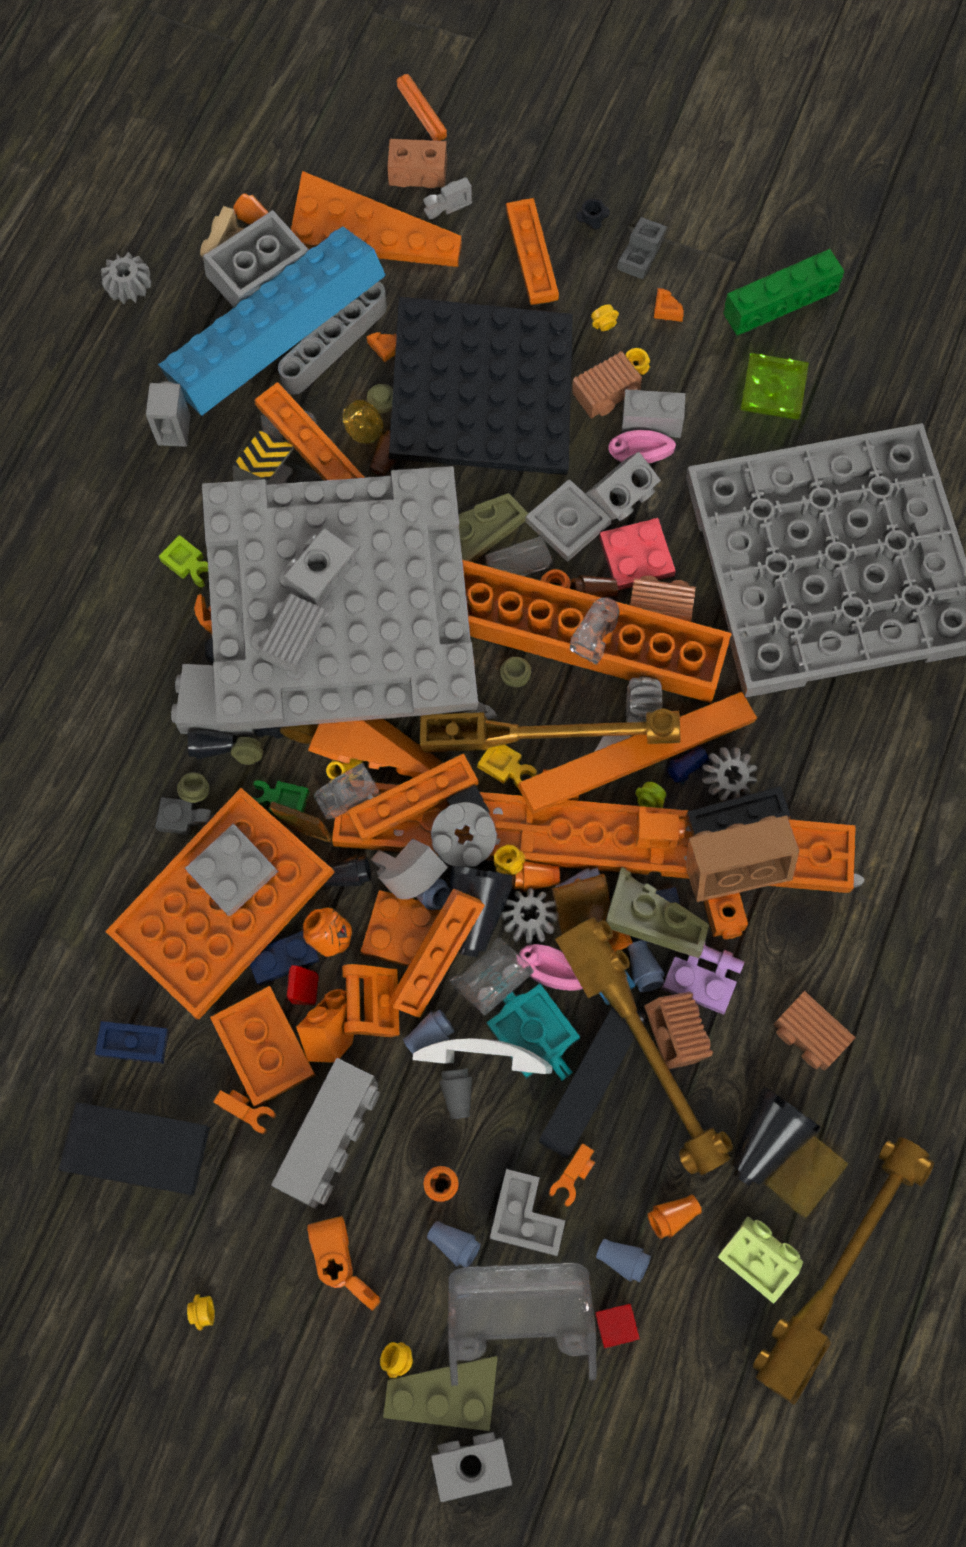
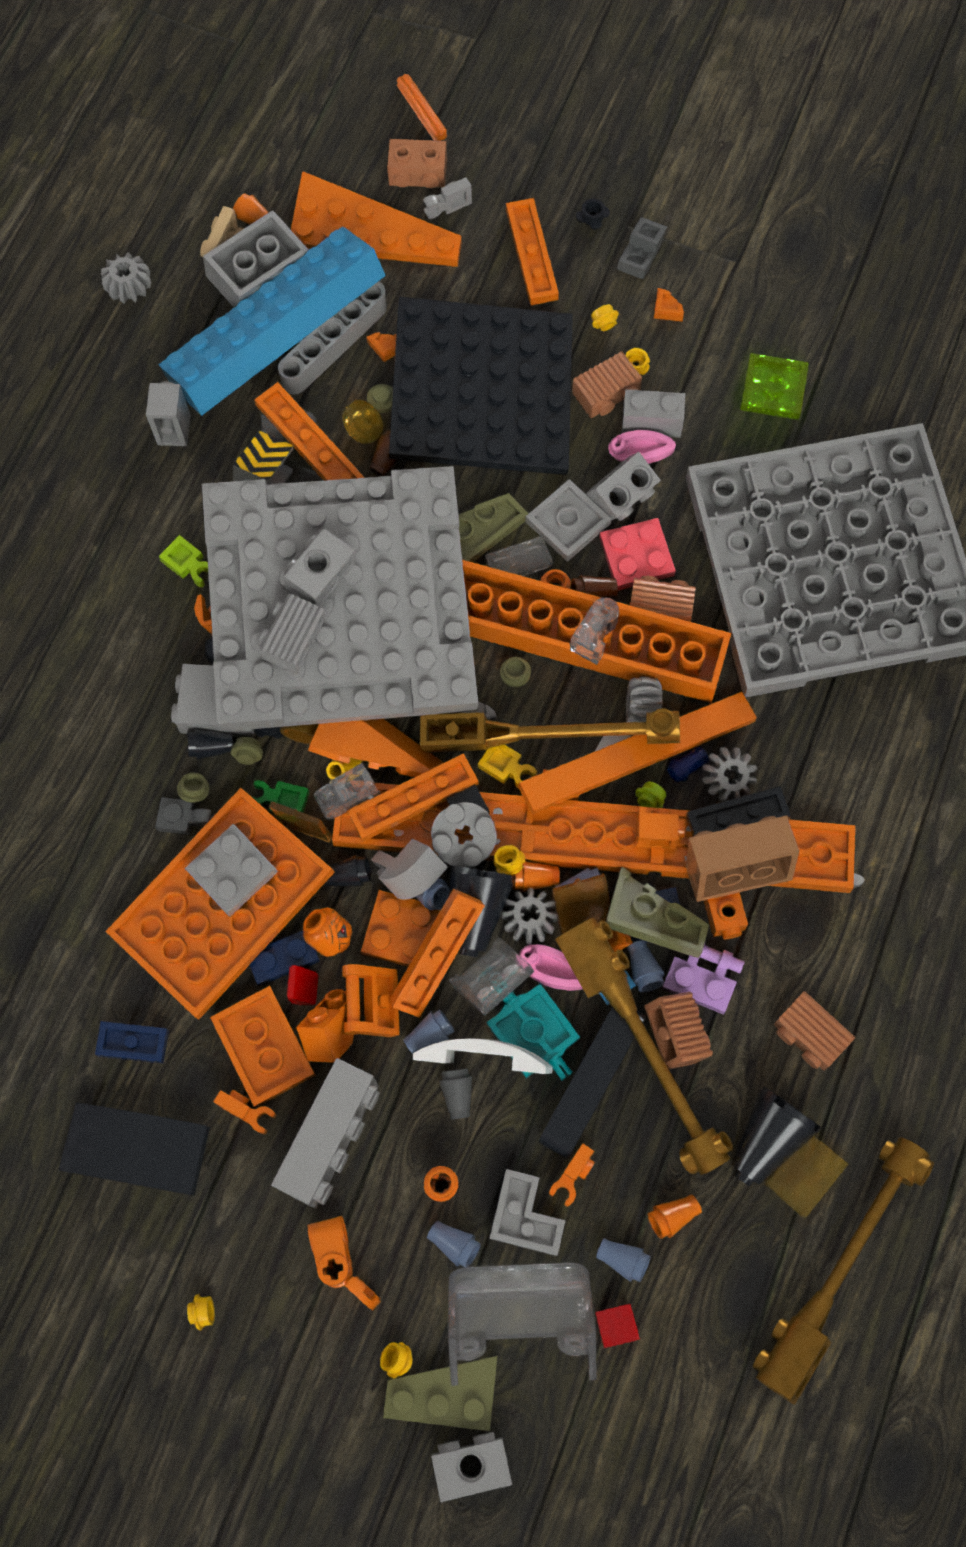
(761, 1259): yellowish green bracket -> none
(783, 292): green brick -> none

